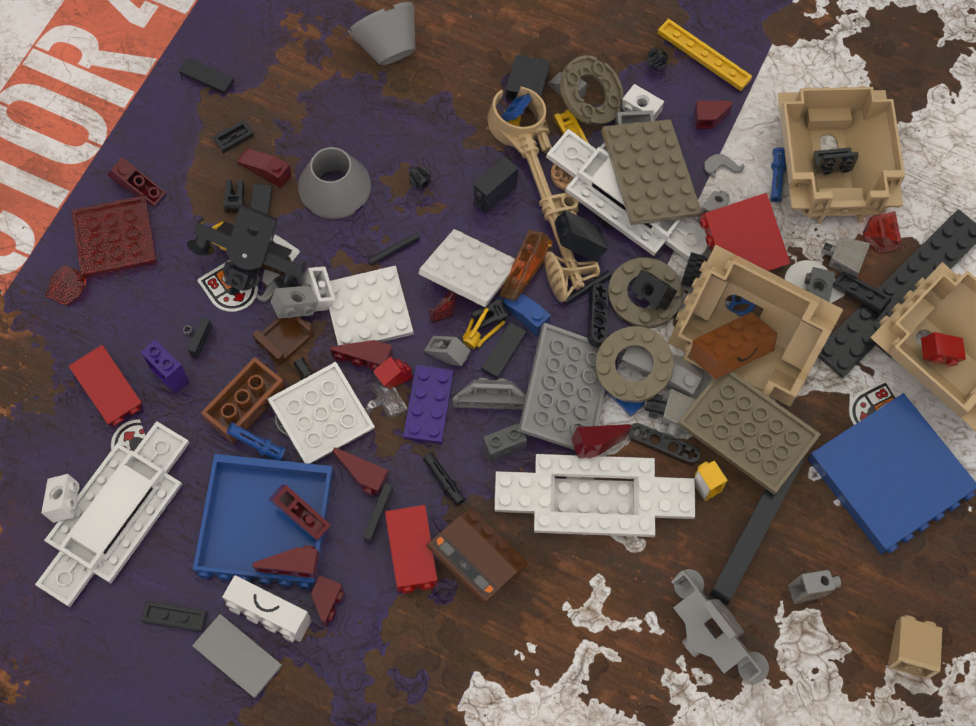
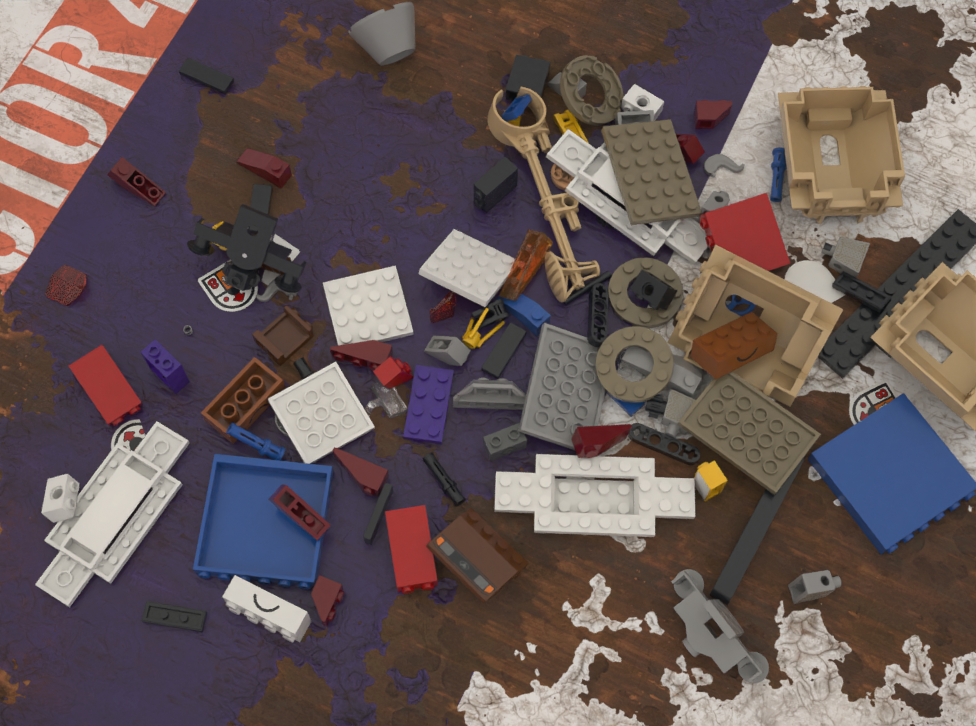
(113, 236): clear red plate -> none
(200, 337): black tile -> none
(231, 201): black piece -> none
(234, 139): black tile -> none
(237, 656): light grey tile -> none
(293, 562): dark red slope -> none
(294, 301): light grey brick -> none
(320, 284): white brick -> none
(338, 197): light grey cone -> none
(391, 250): black bar -> none
(420, 177): black gear -> none
(580, 235): black brick -> none
(657, 58): black gear -> none
(690, 147): none -> dark red slope
(692, 269): black tyre -> none
(704, 54): yellow plate -> none
(820, 279): dark grey brick -> none
(835, 160): black bracket -> none
(883, 232): clear red slope -> none
(916, 647): tan slope -> none
(943, 349): red brick -> none

